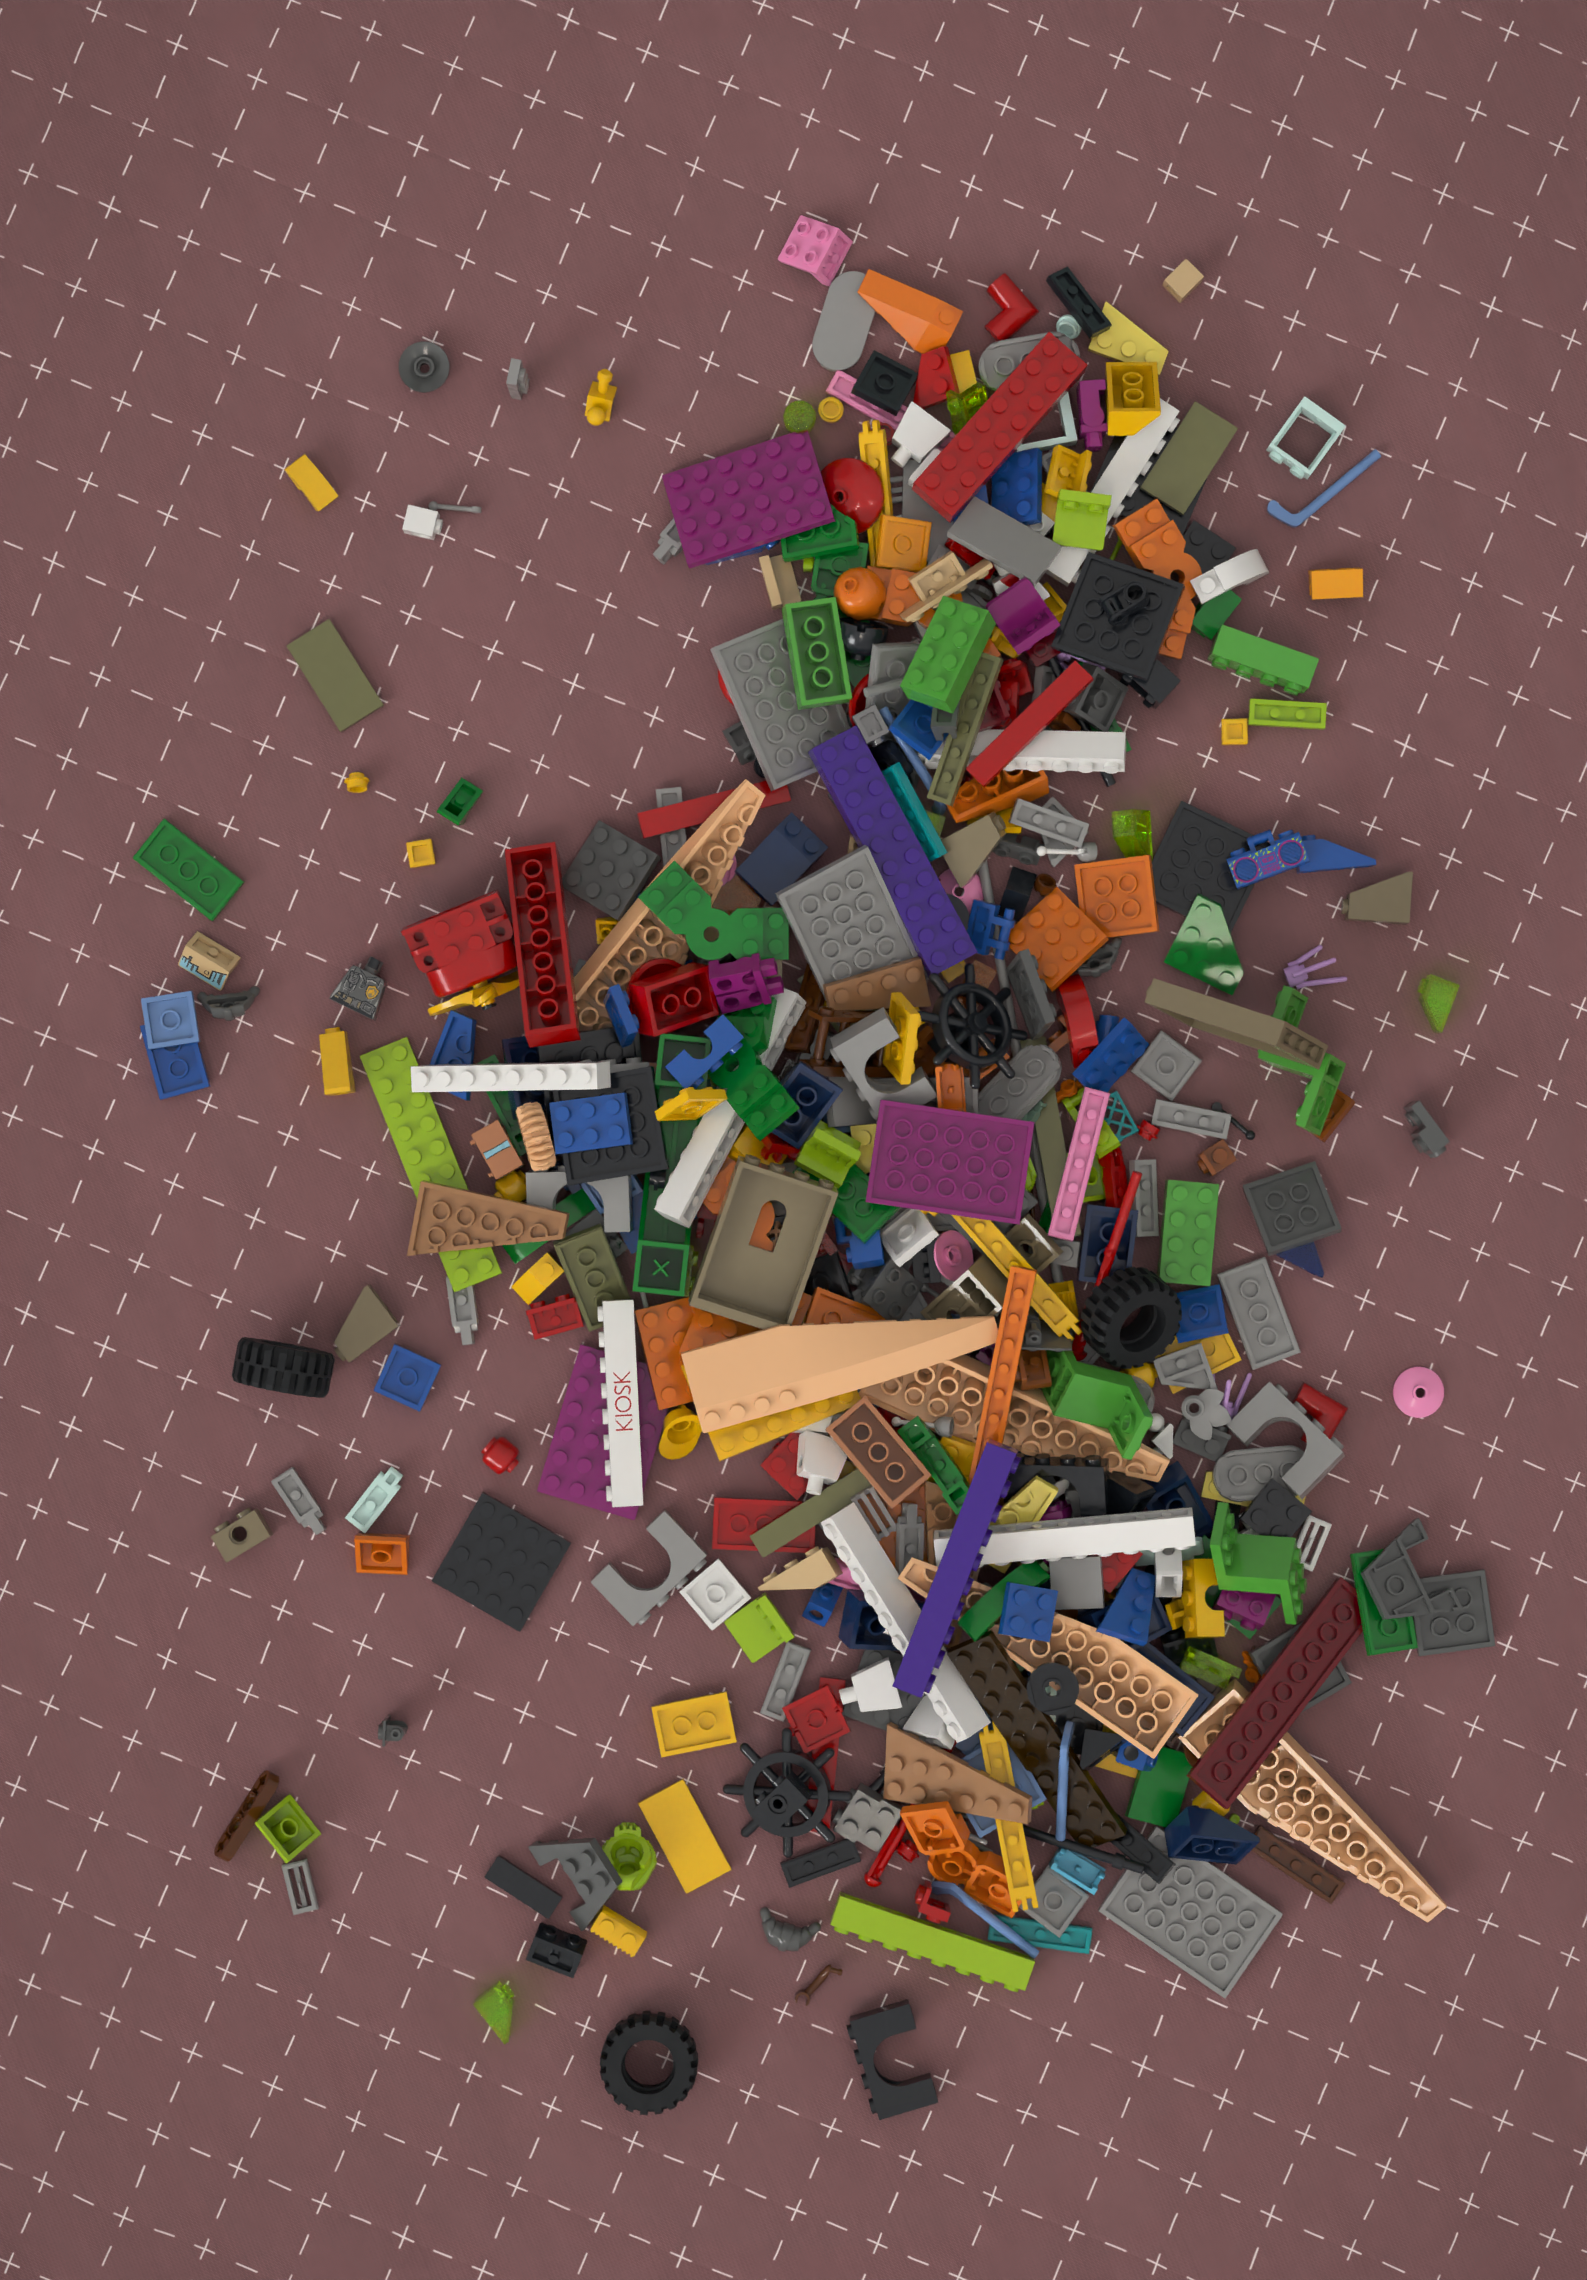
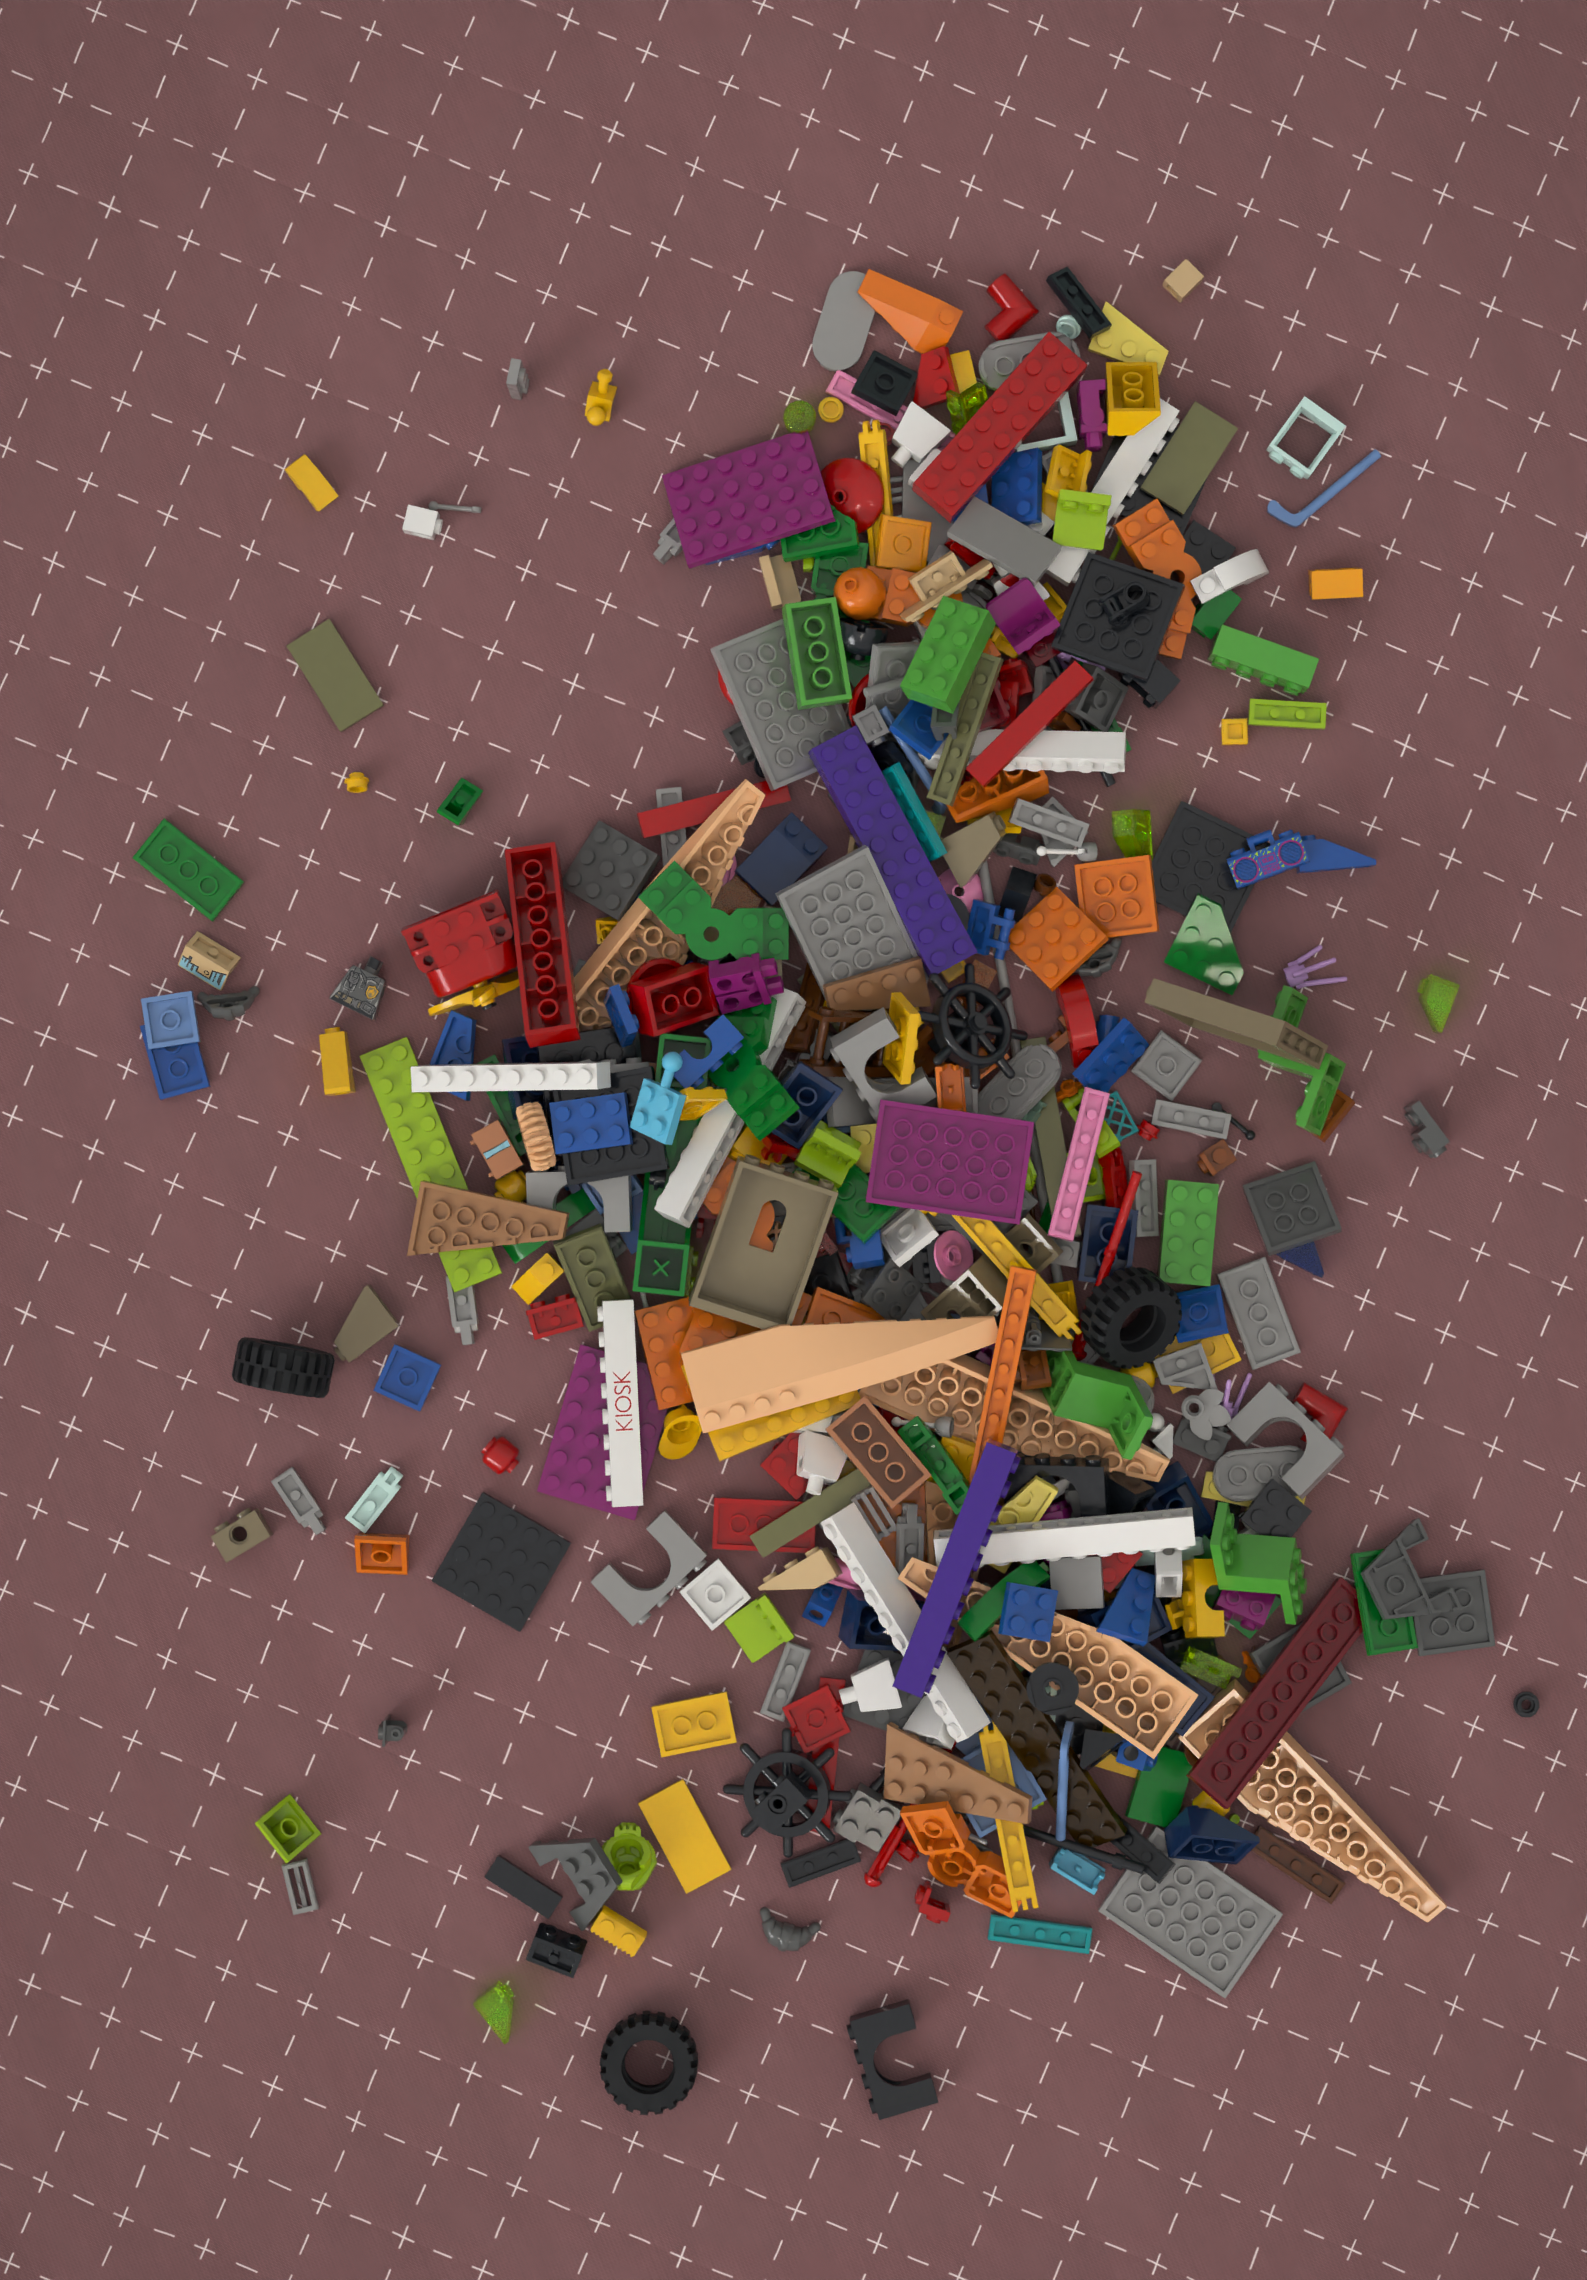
(246, 1816): reddish brown beam -> none
(420, 853): yellow tile -> none
(424, 354): dark grey dish -> none
(658, 1105): none -> medium azure plate
(816, 249): bright pink bracket -> none
(817, 1982): reddish brown piece -> none
(932, 1941): lime brick -> none
(941, 1887): medium blue piece -> none
(1031, 994): dark grey plate -> none
(1057, 1901): light grey tile -> none
(1317, 1522): white tile -> none
(1381, 902): dark tan slope -> none
(1409, 1382): bright pink dish -> none
(1531, 1710): none -> black plate

